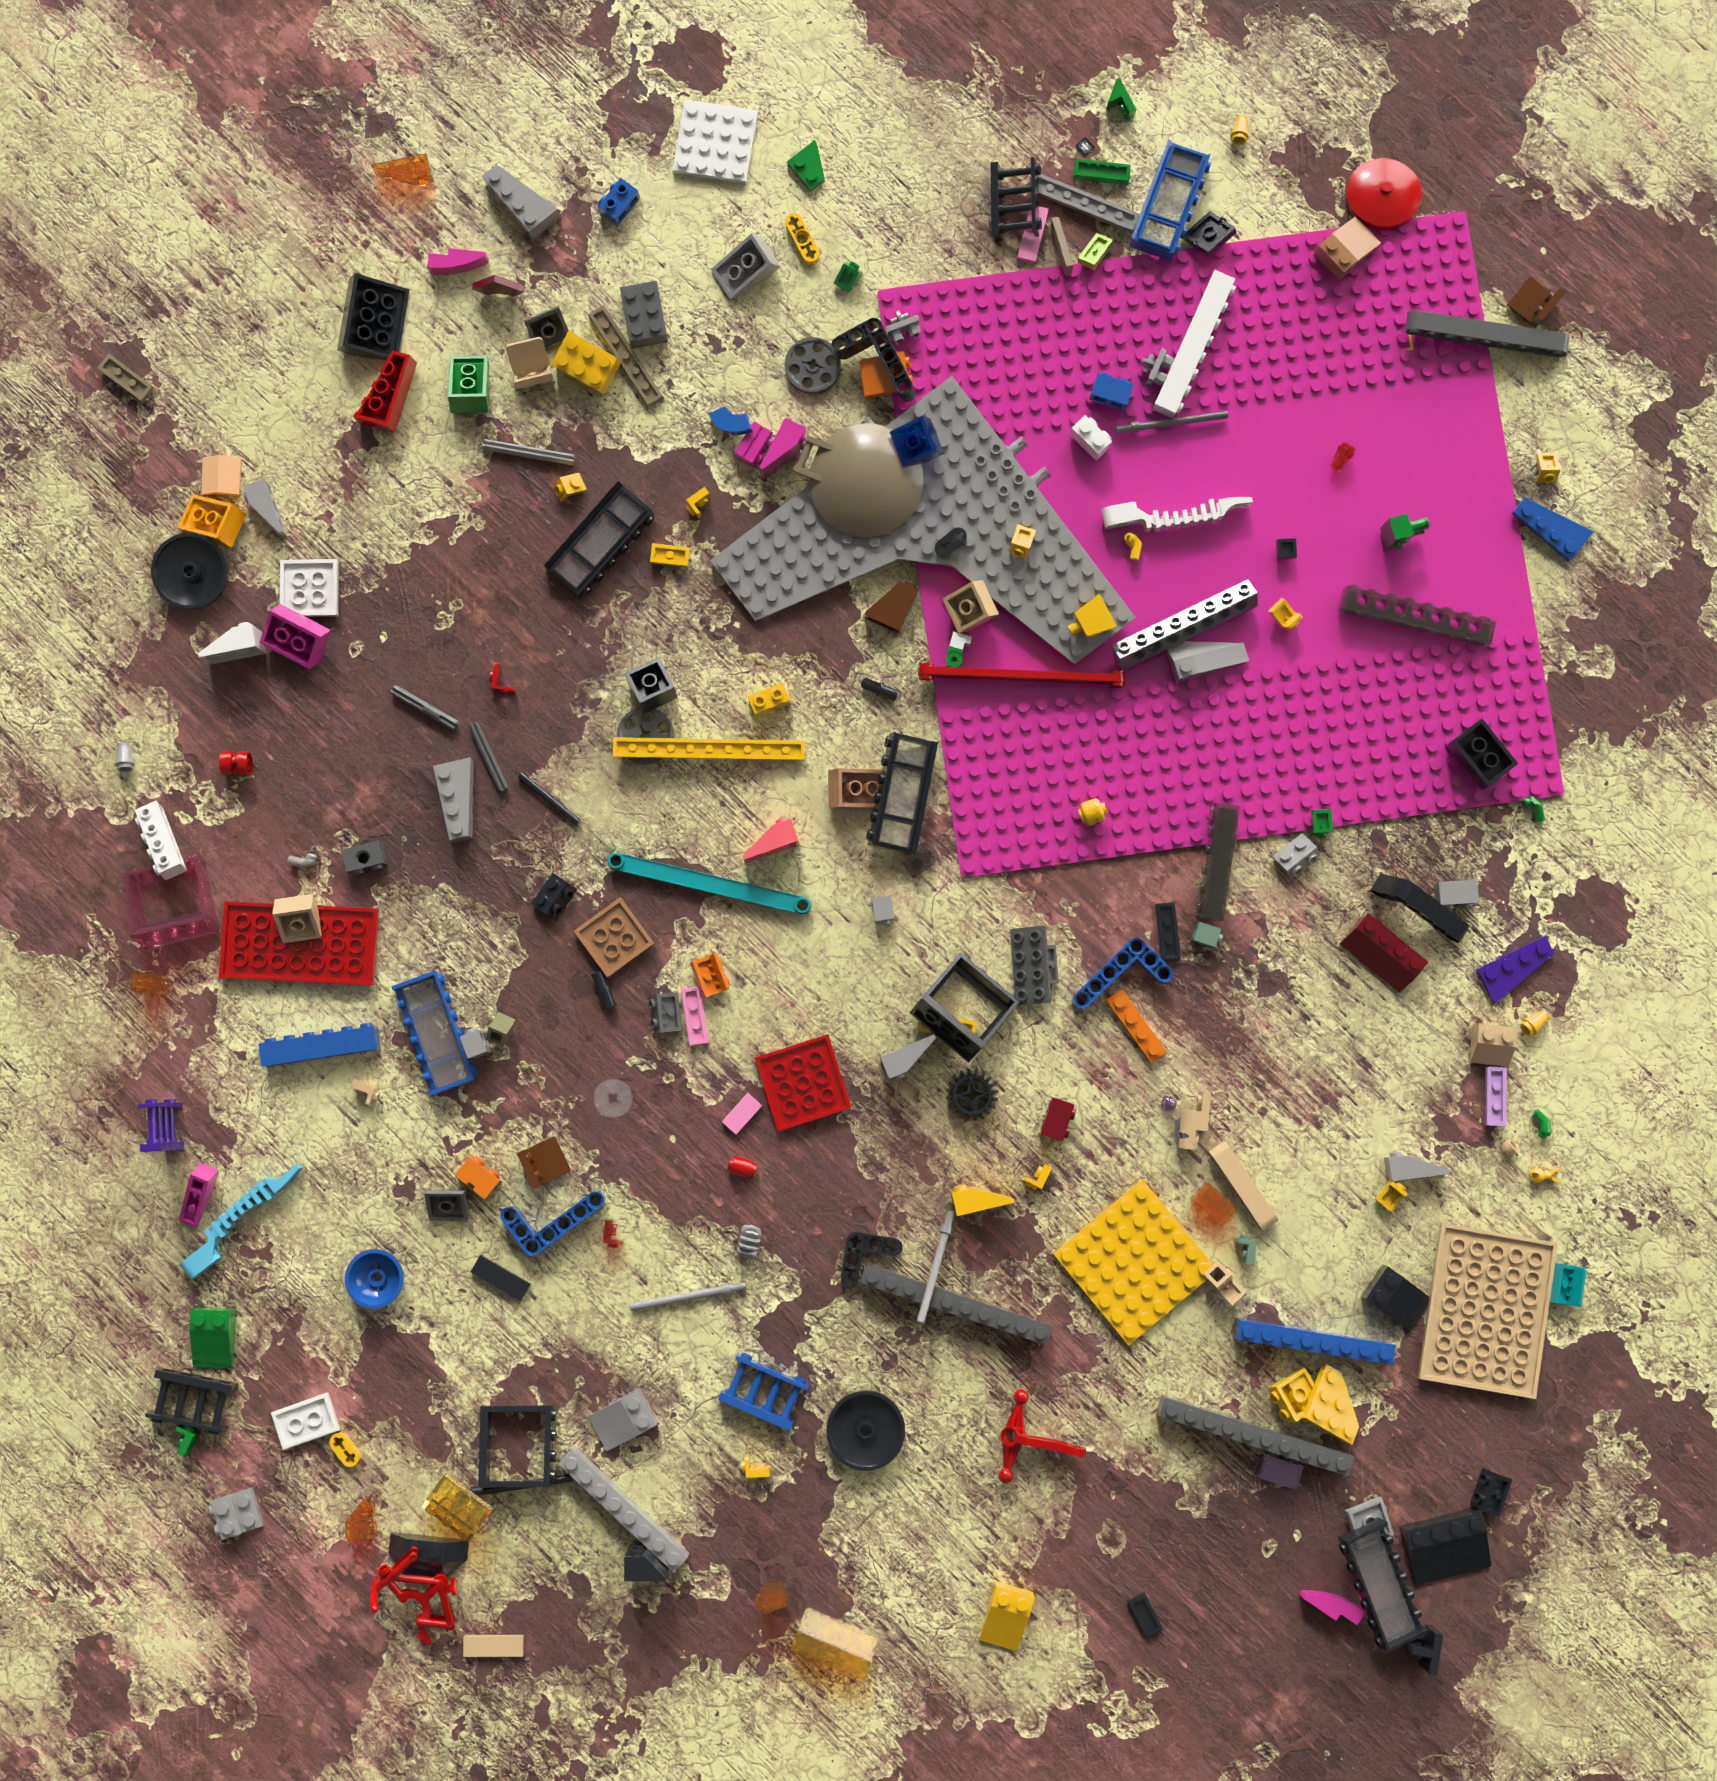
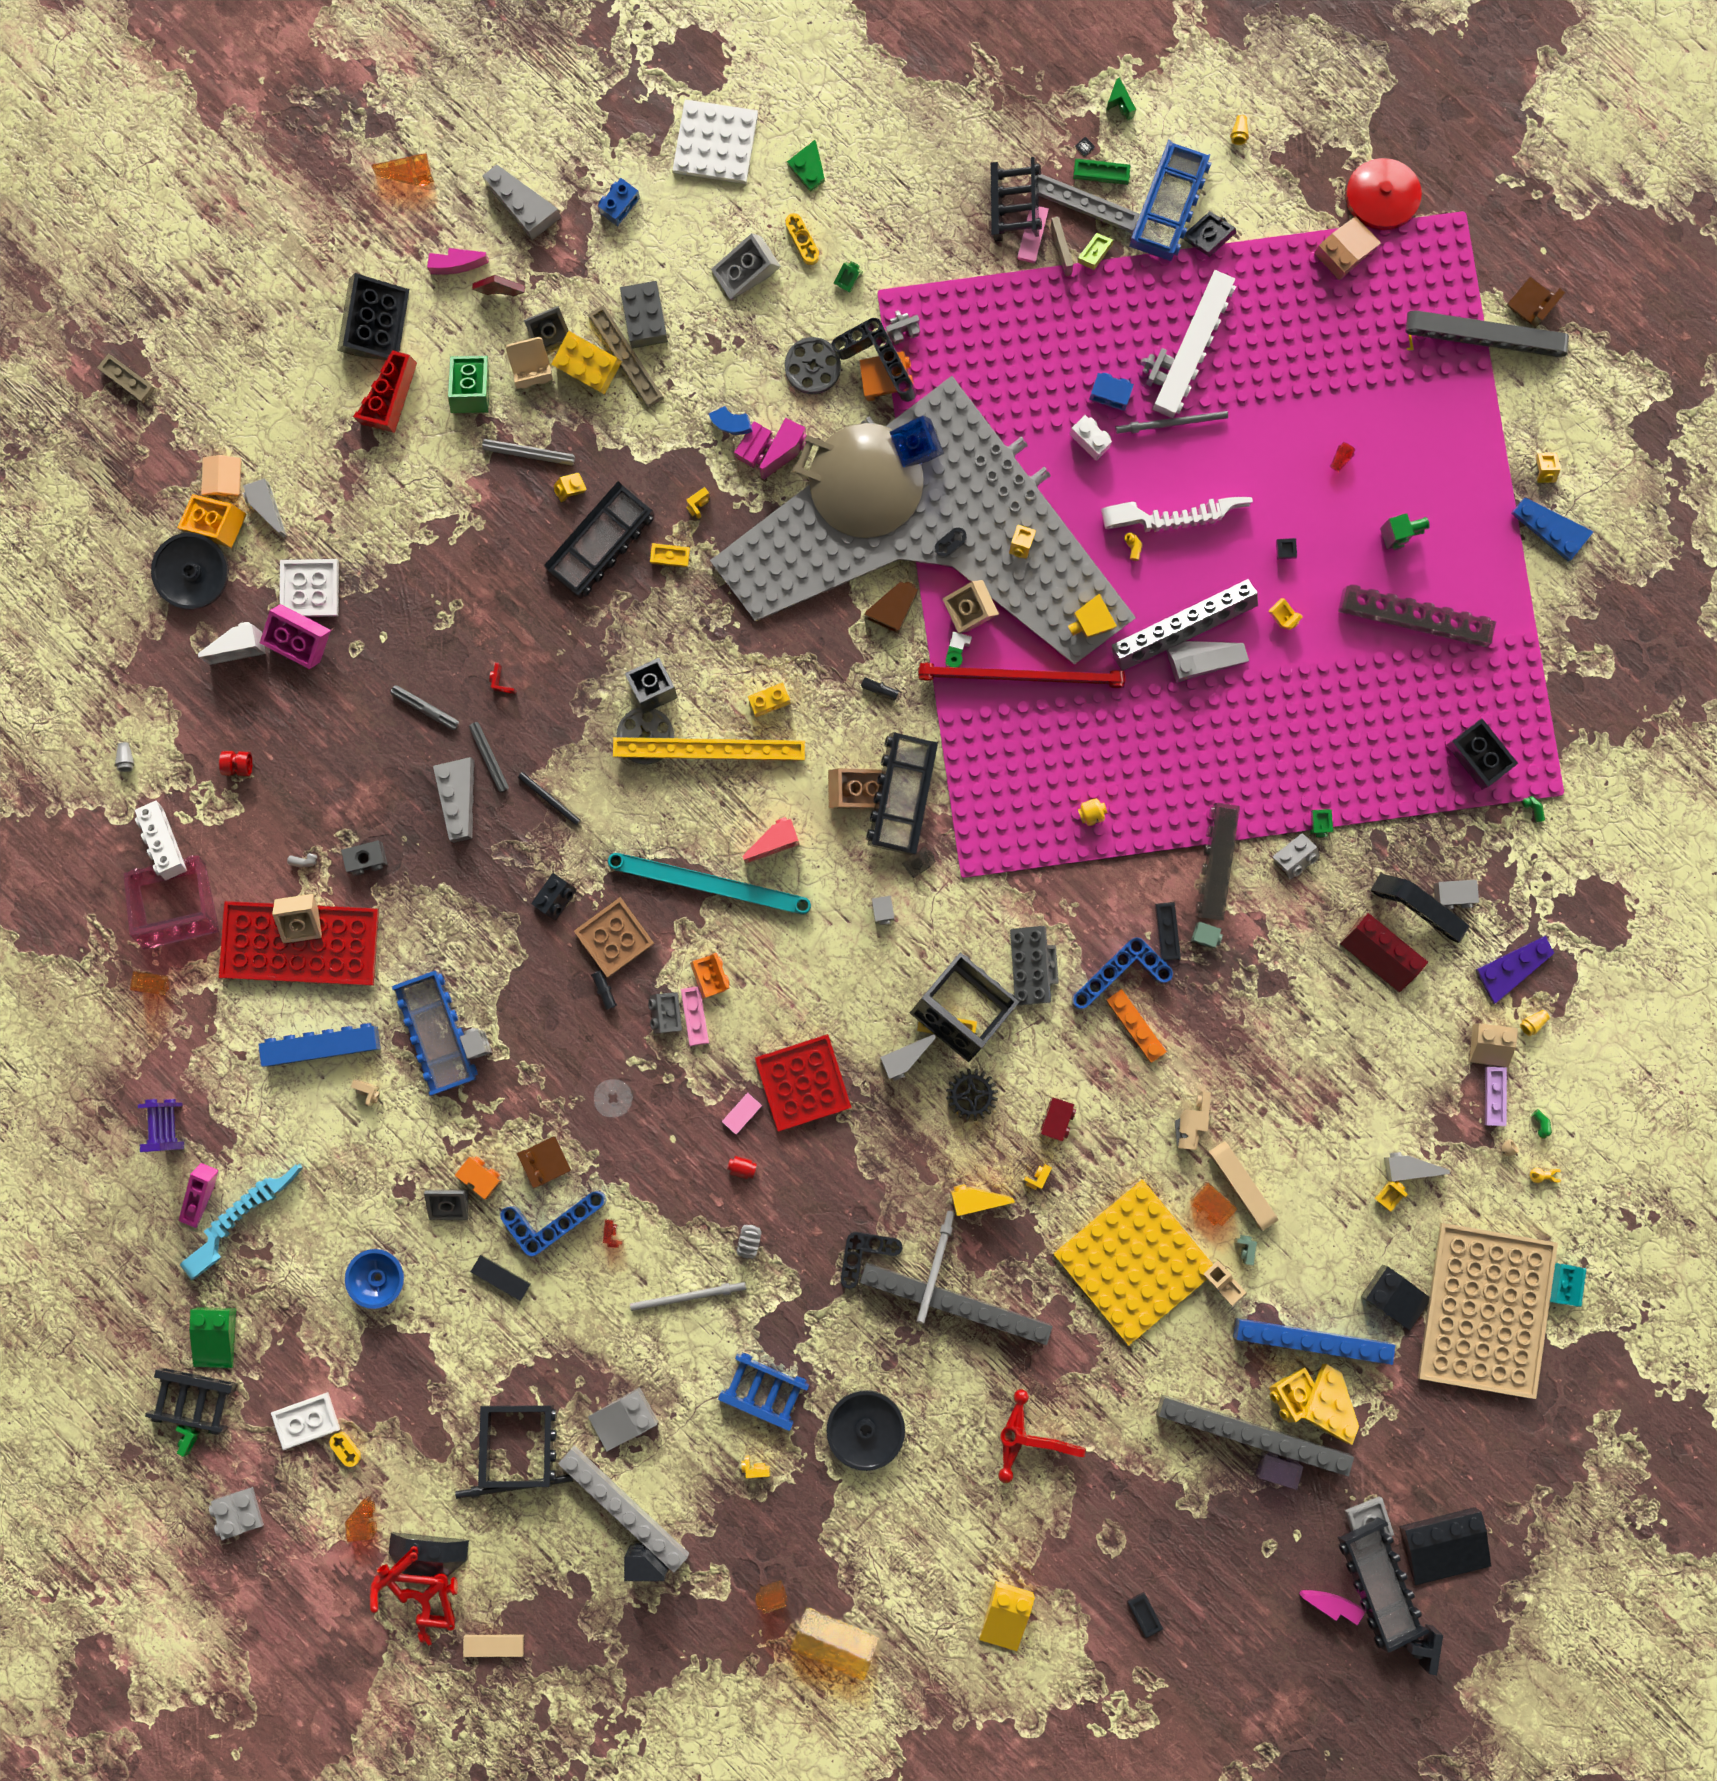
(457, 1507): clear yellow slope -> none
(500, 1029): olive brick -> none
(1168, 1103): hinge -> none
(1490, 1492): black bracket -> none

